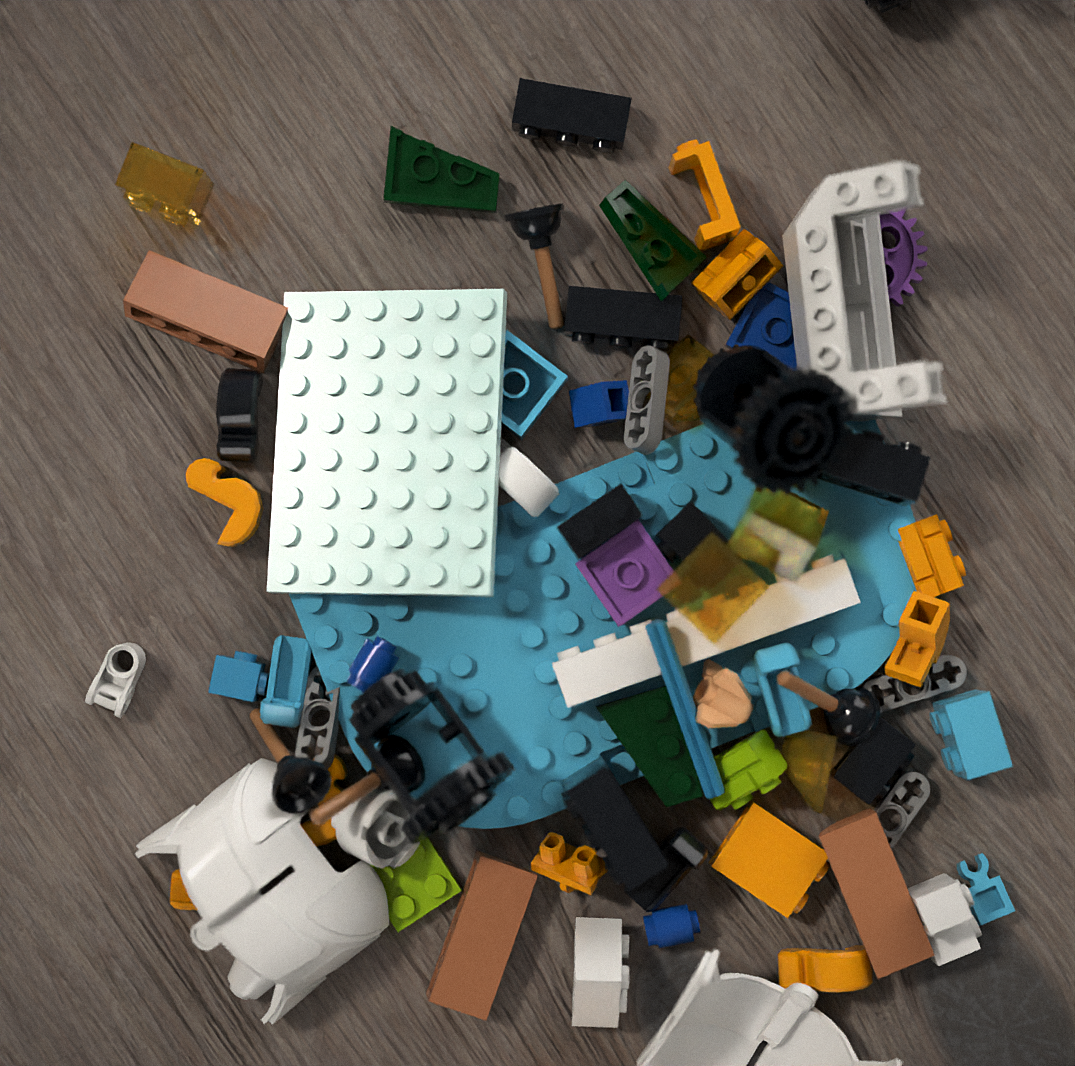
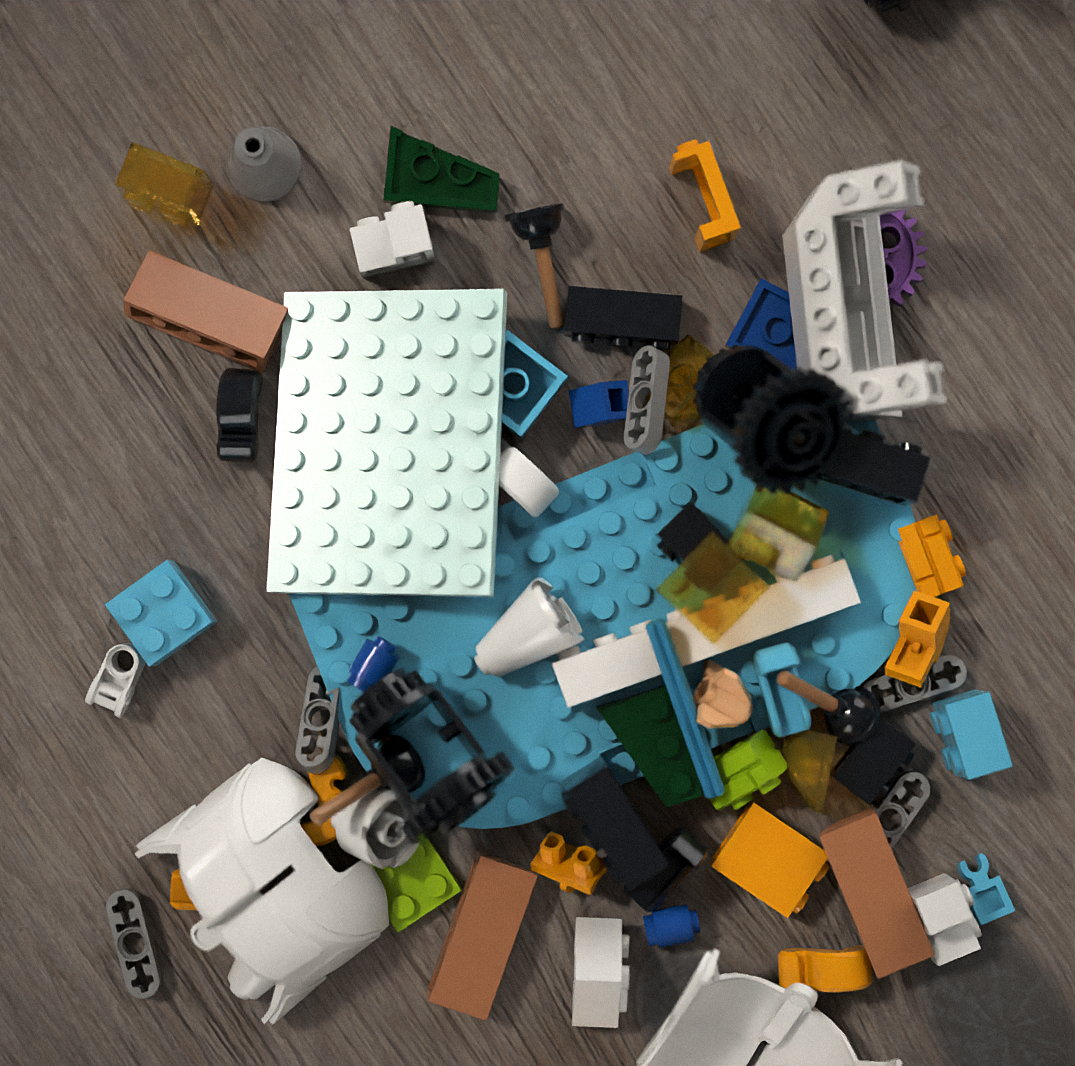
(150, 968): none -> light grey beam
(161, 613): none -> medium azure brick
(234, 493): light orange animal -> none
(239, 677): dark azure brick -> none
(263, 163): none -> light grey cone
(287, 682): medium azure animal -> none
(298, 780): black piece -> none
(393, 242): none -> white brick
(528, 631): none -> white cone
(570, 115): black brick -> none
(599, 521): black brick -> none
(625, 572): medium lavender plate -> none
(651, 239): dark green wing -> none
(737, 274): light orange brick -> none

